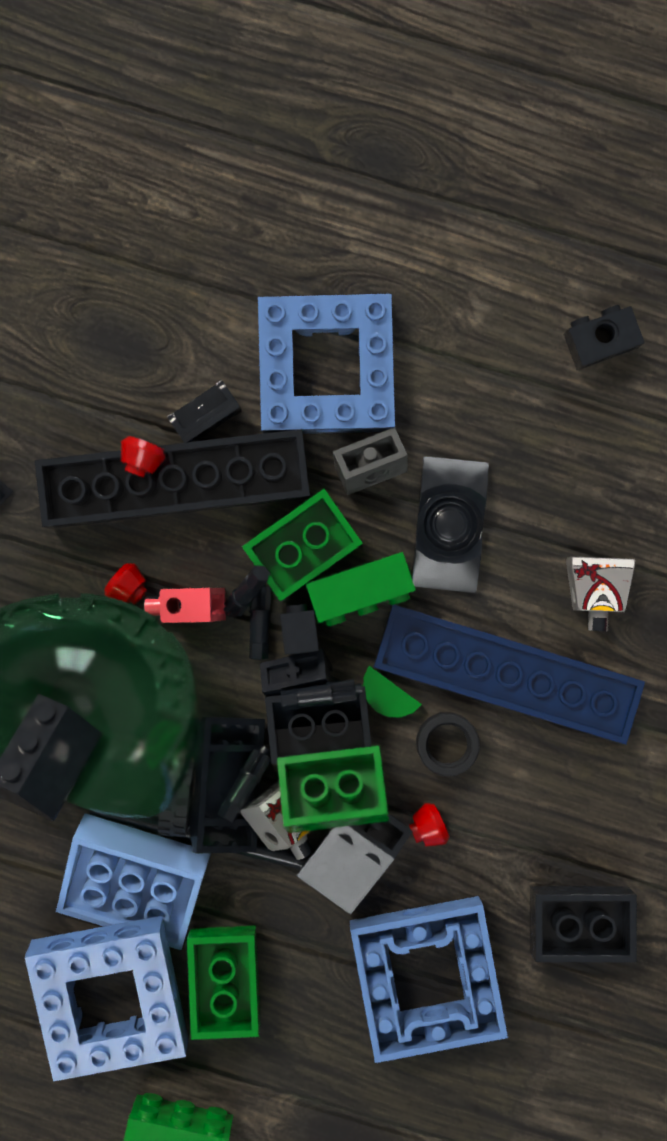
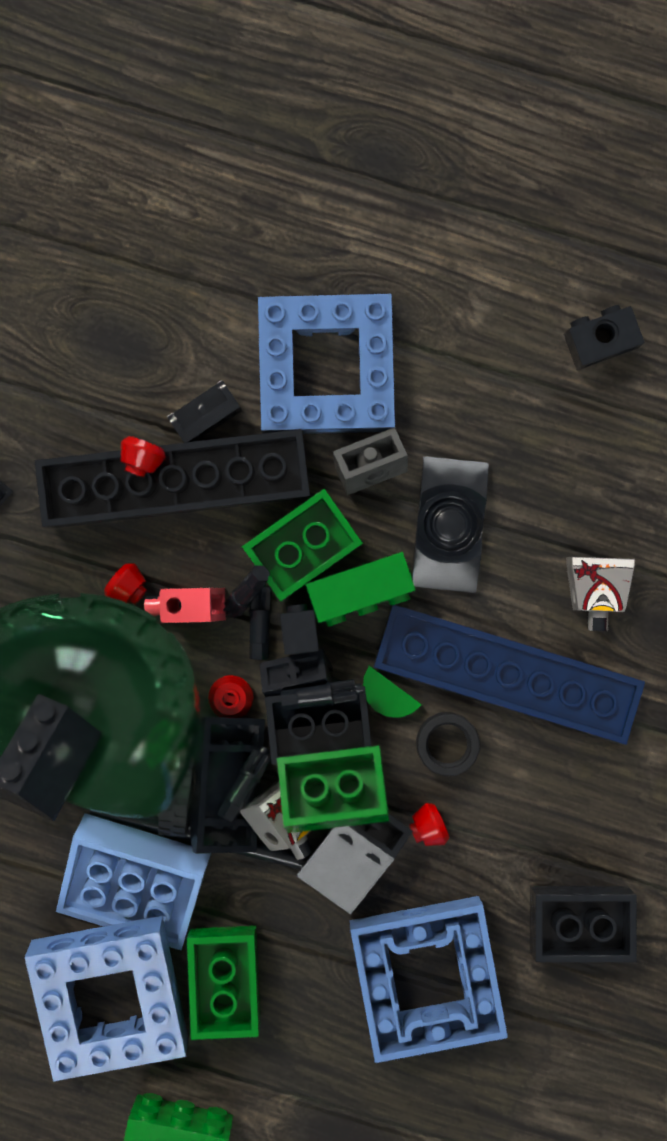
(241, 700): none -> red cone

